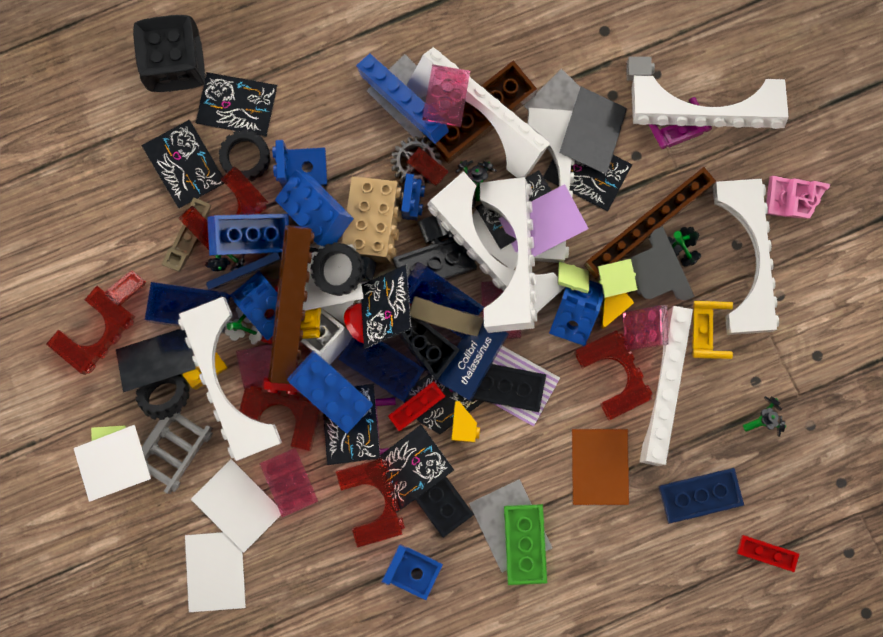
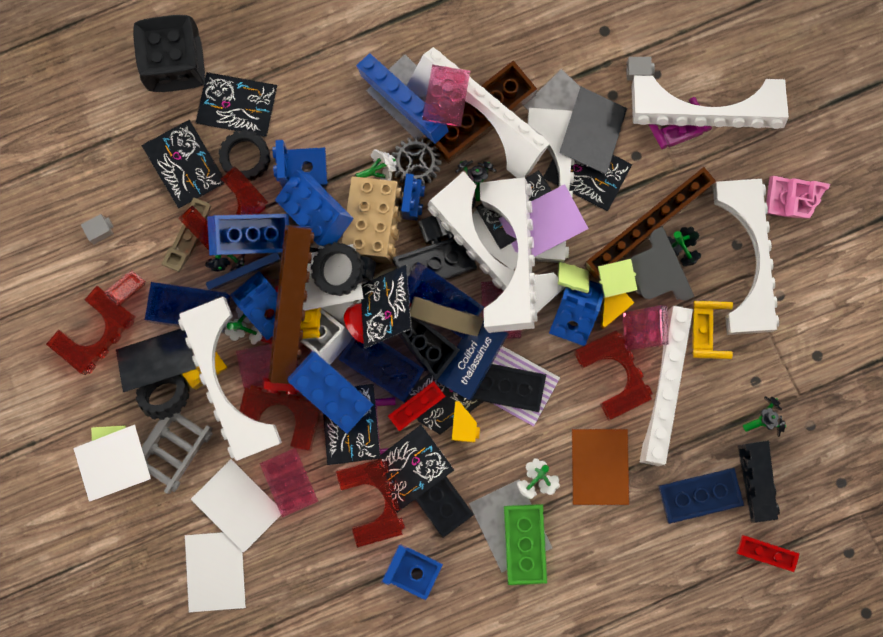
(98, 228): none -> light grey brick
(381, 159): none -> plant
(427, 167): clear red tile -> none
(538, 470): none -> white plant
(759, 481): none -> black wedge

